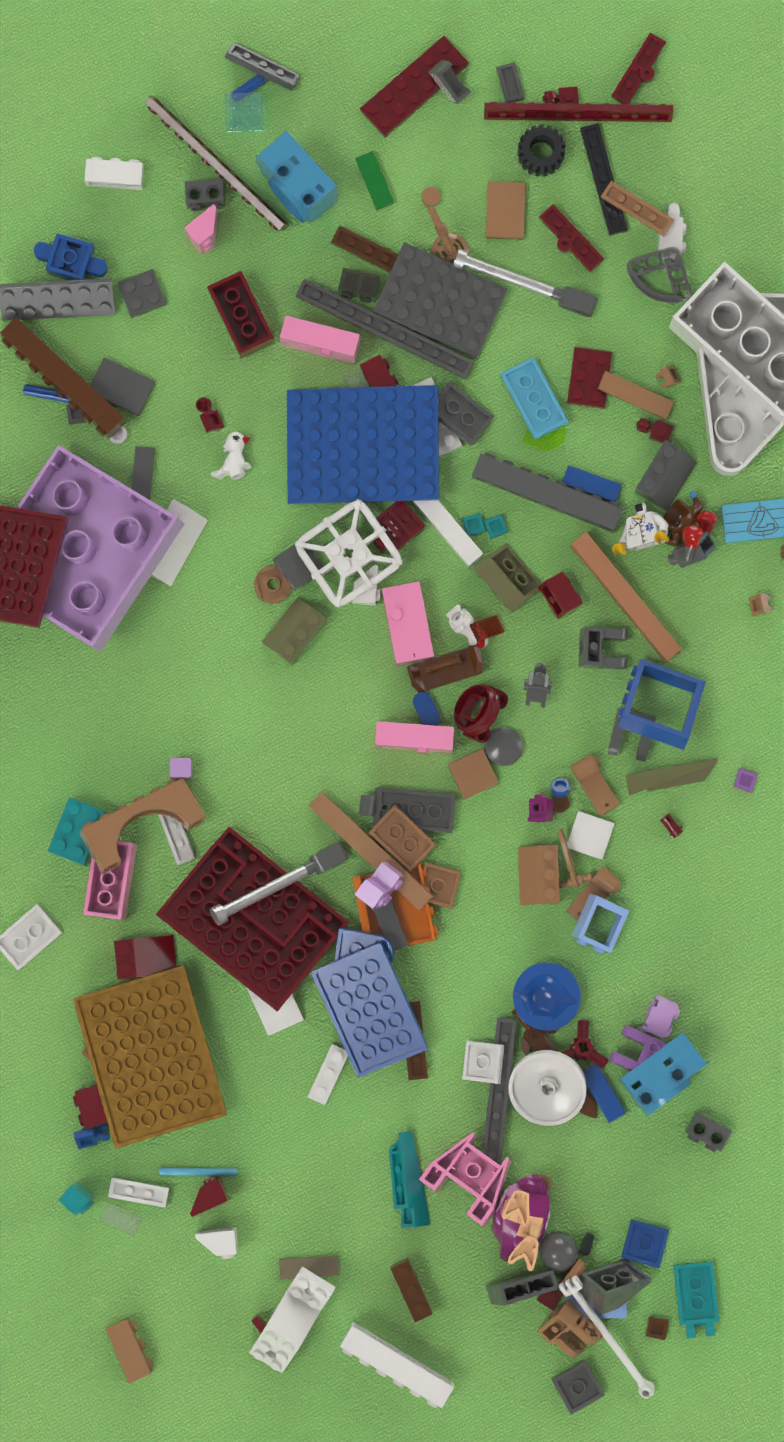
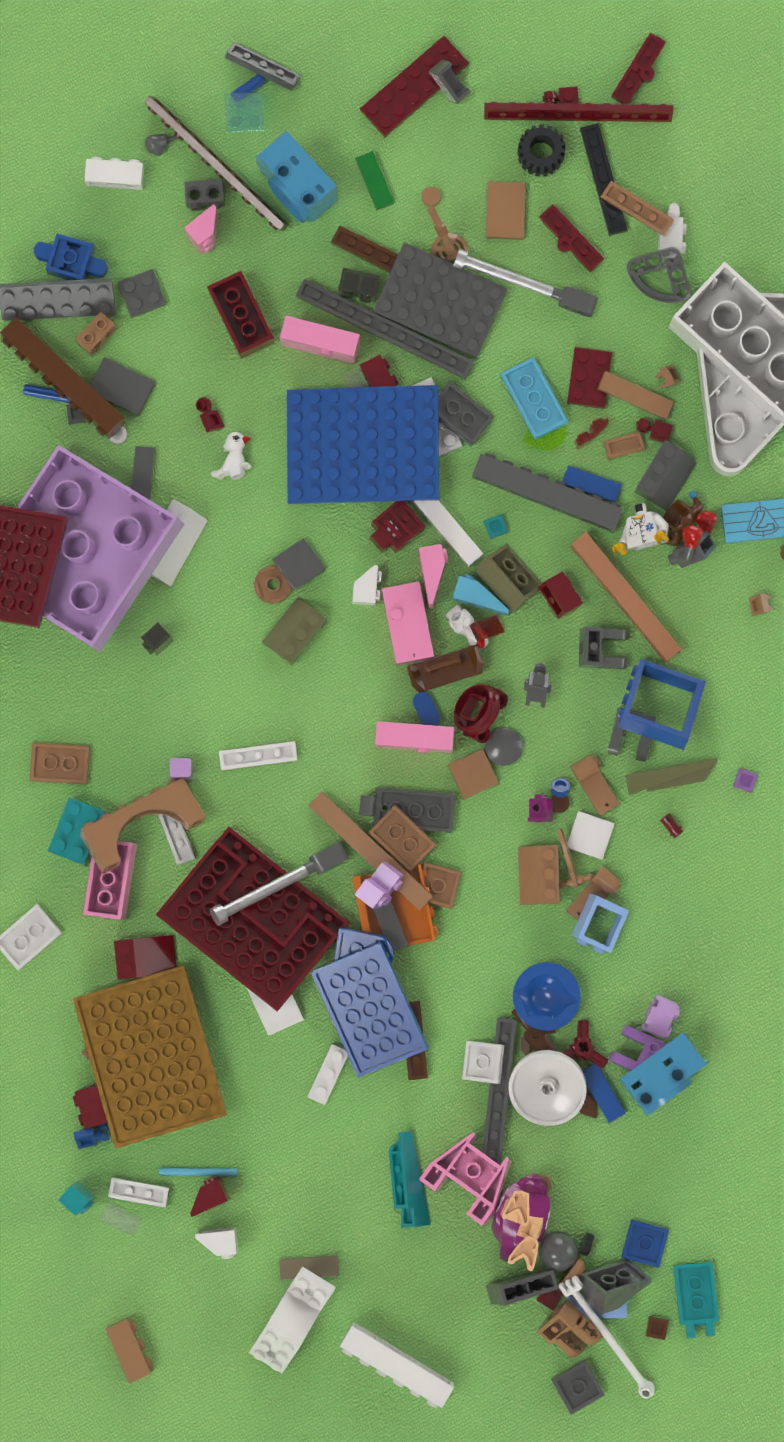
(59, 763): none -> medium nougat tile
(96, 334): none -> medium nougat brick
(156, 143): none -> dark grey piece
(156, 639): none -> clear smoke piece
(258, 755): none -> white plate
(258, 1323): dark red tile -> none
(360, 557): white plate -> none
(411, 1290): reddish brown brick -> none
(432, 565): none -> bright pink slope
(473, 525): teal tile -> none
(474, 594): none -> medium azure slope
(510, 83): dark grey tile -> none
(596, 429): none -> clear red slope
(624, 445): none -> medium nougat tile
(709, 1128): dark grey brick -> none

